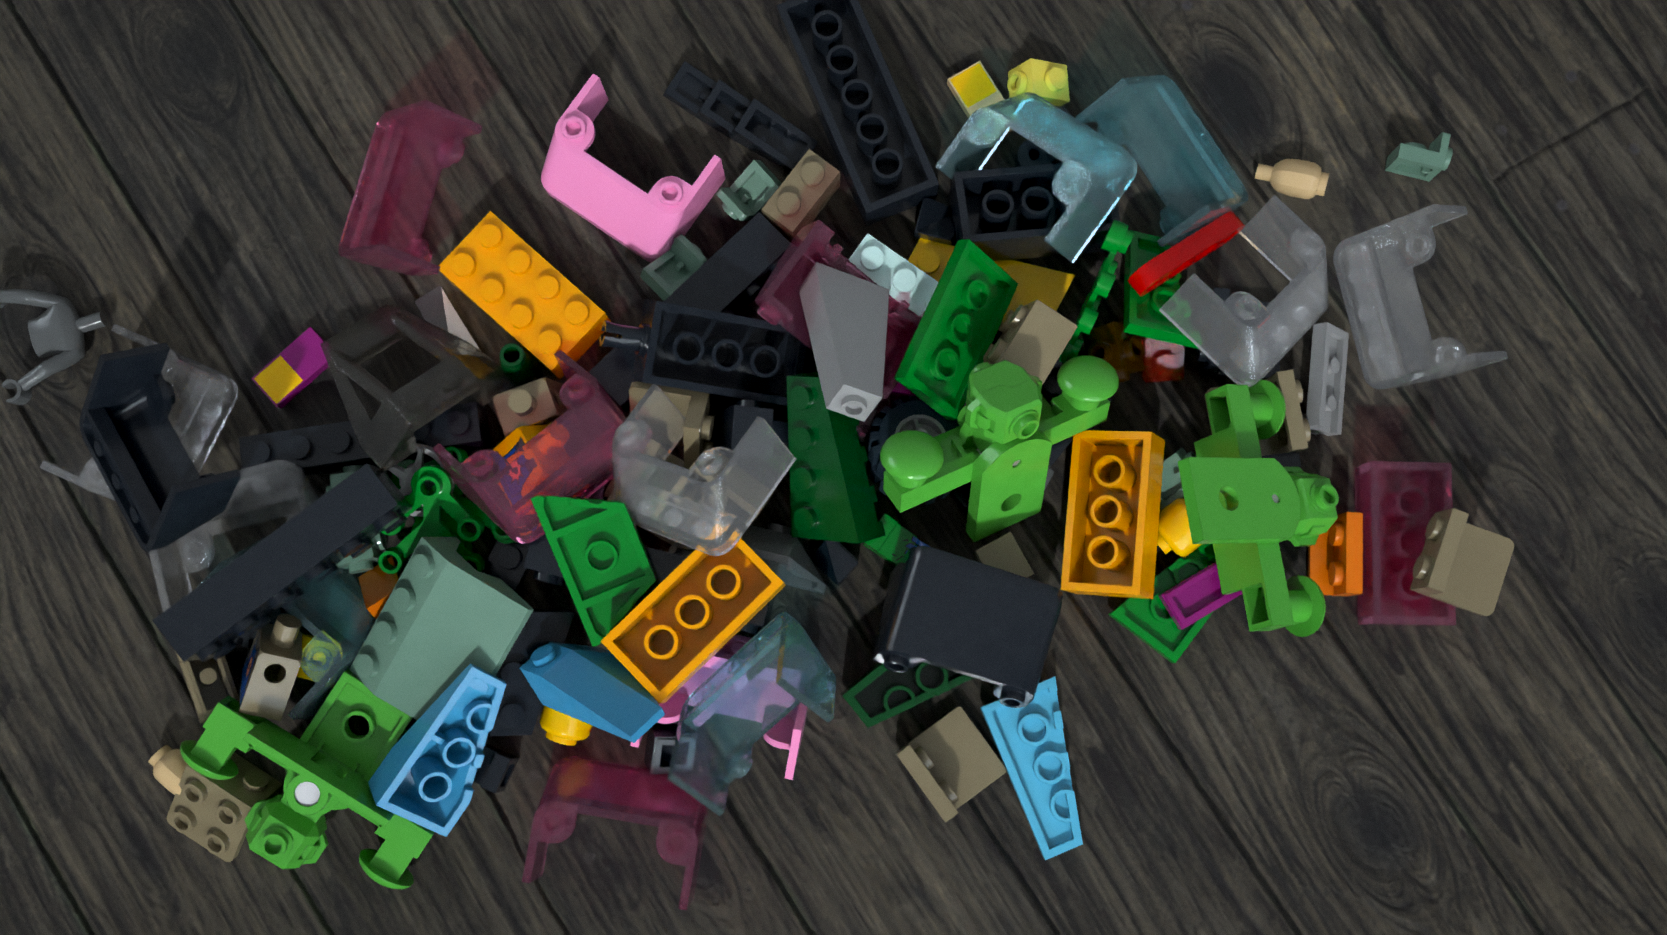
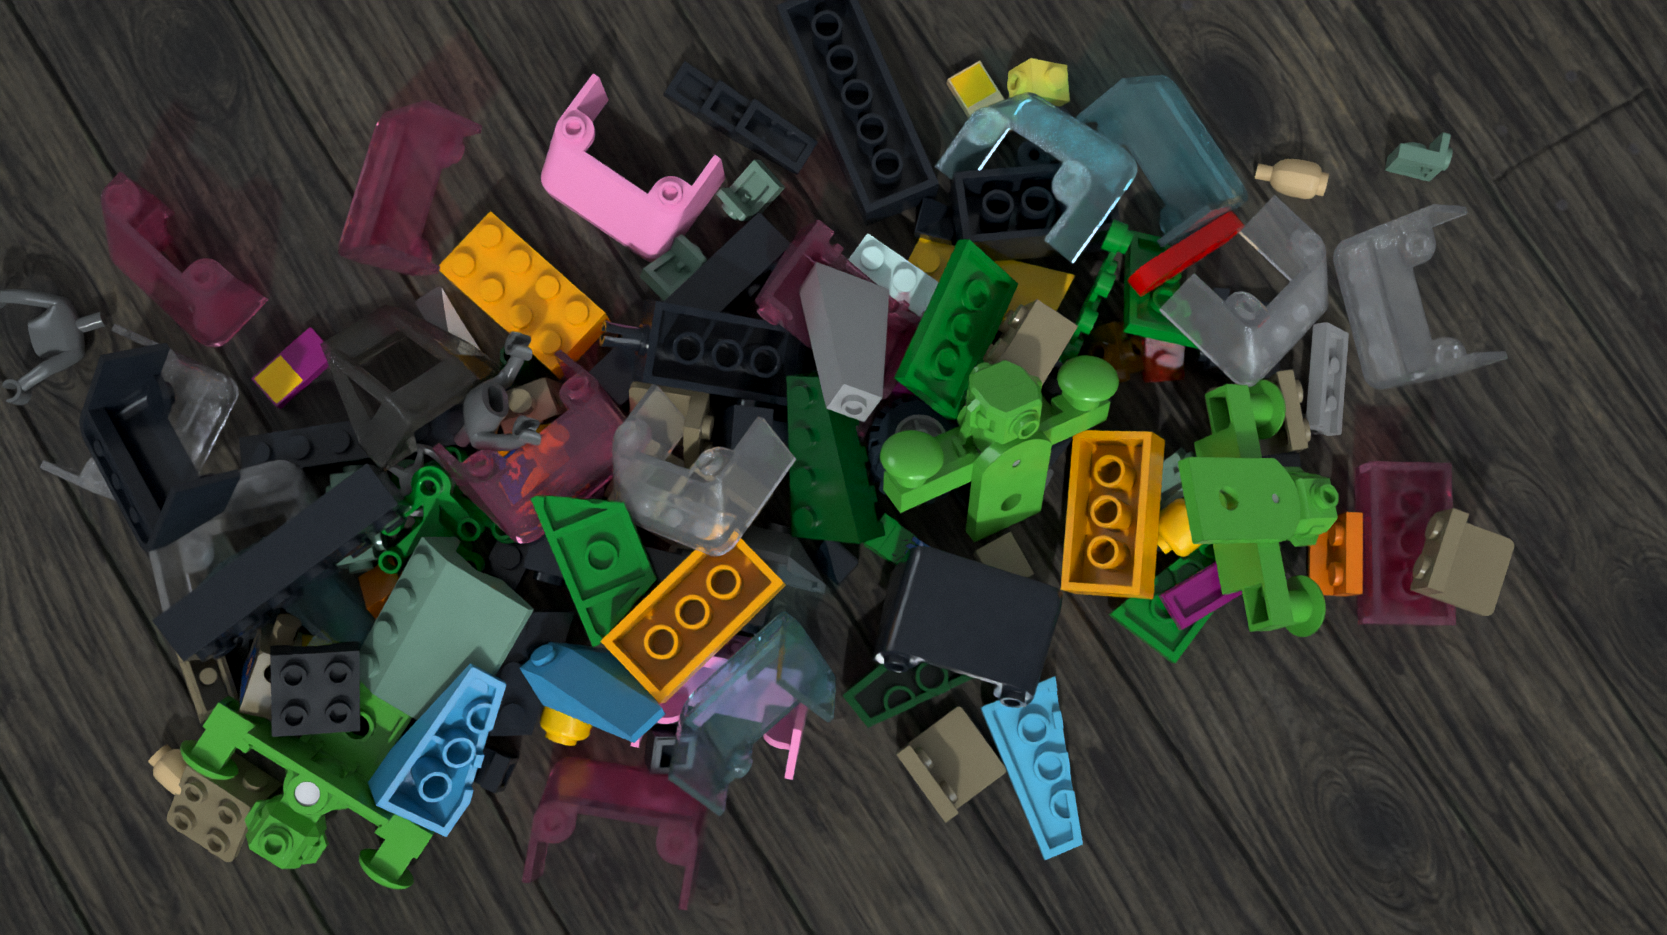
(203, 298): none -> clear pink windscreen
(315, 689): none -> black brick
(488, 405): none -> dark grey piece
(802, 195): dark tan brick -> none

